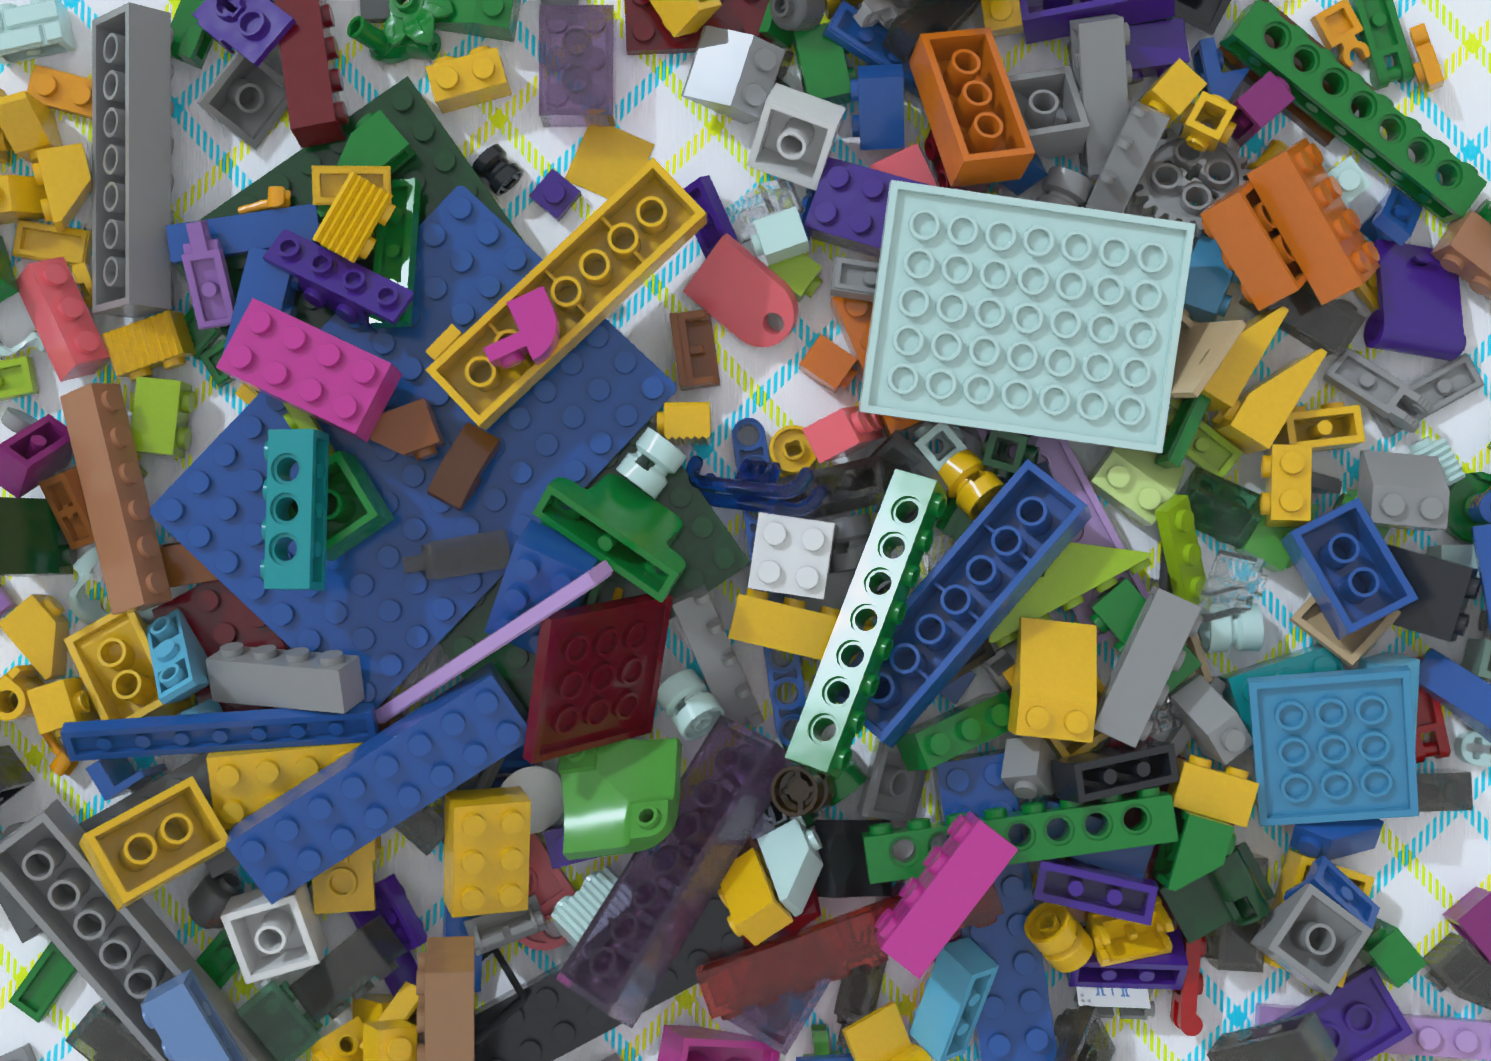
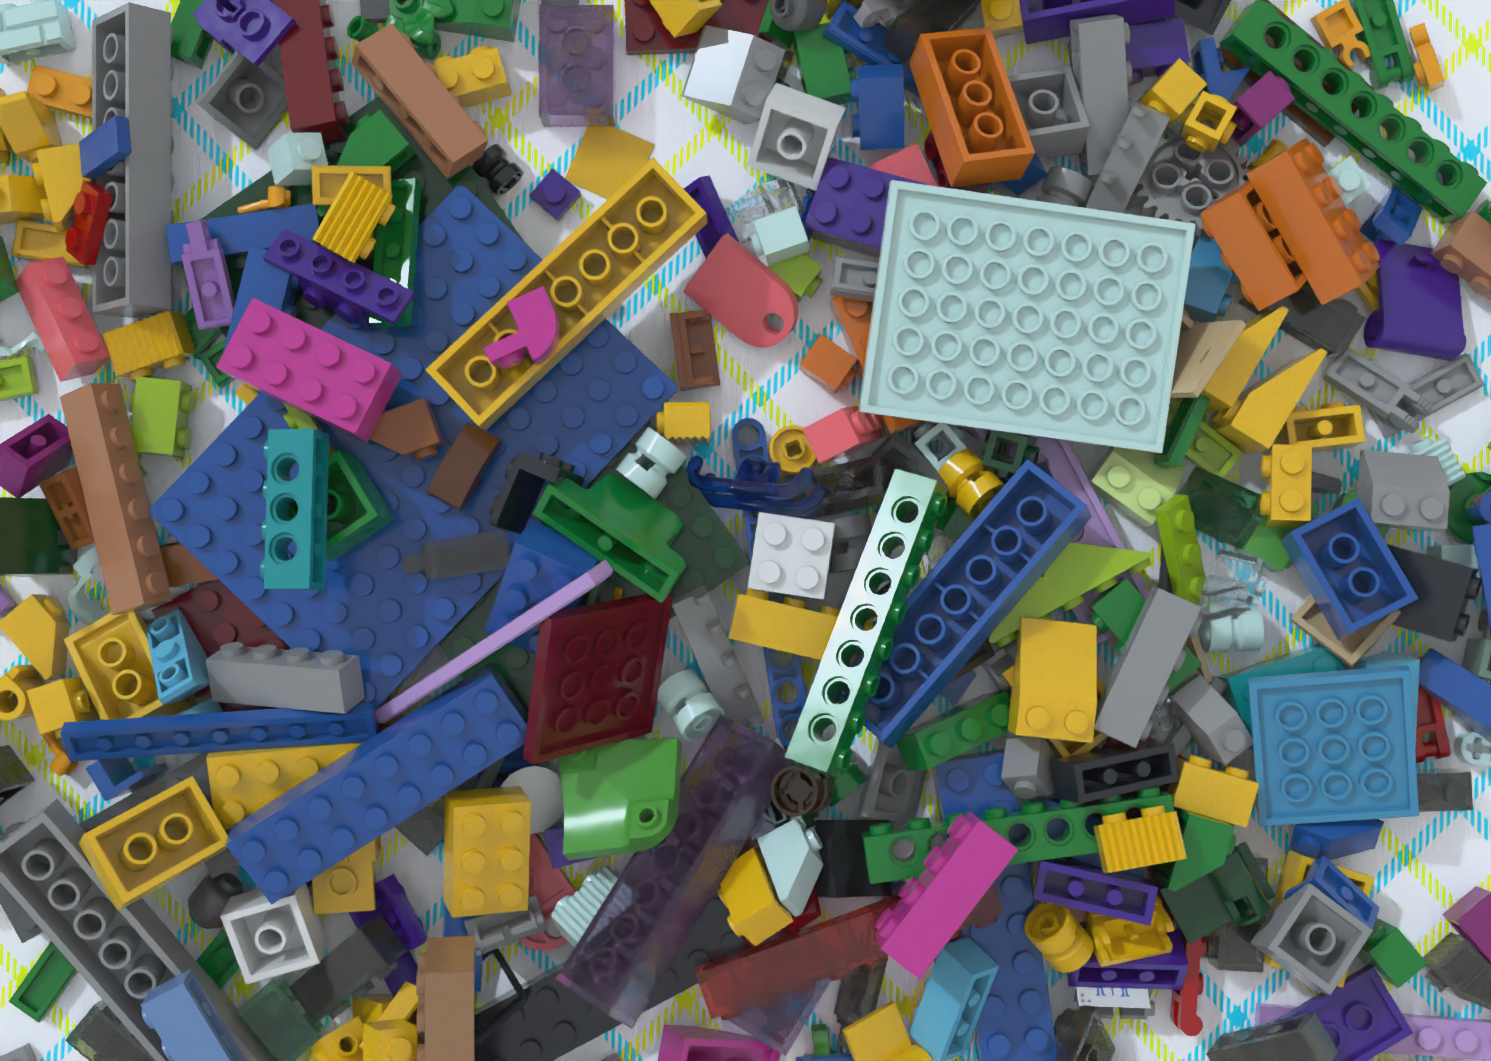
(16, 419): light grey tile -> none
(83, 276): yellow tile -> none
(89, 222): none -> red plate
(105, 147): none -> blue tile
(293, 157): none -> light aqua brick
(420, 100): none -> nougat brick
(443, 342): yellow tile -> none
(522, 487): none -> black bracket
(1139, 841): none -> yellow brick

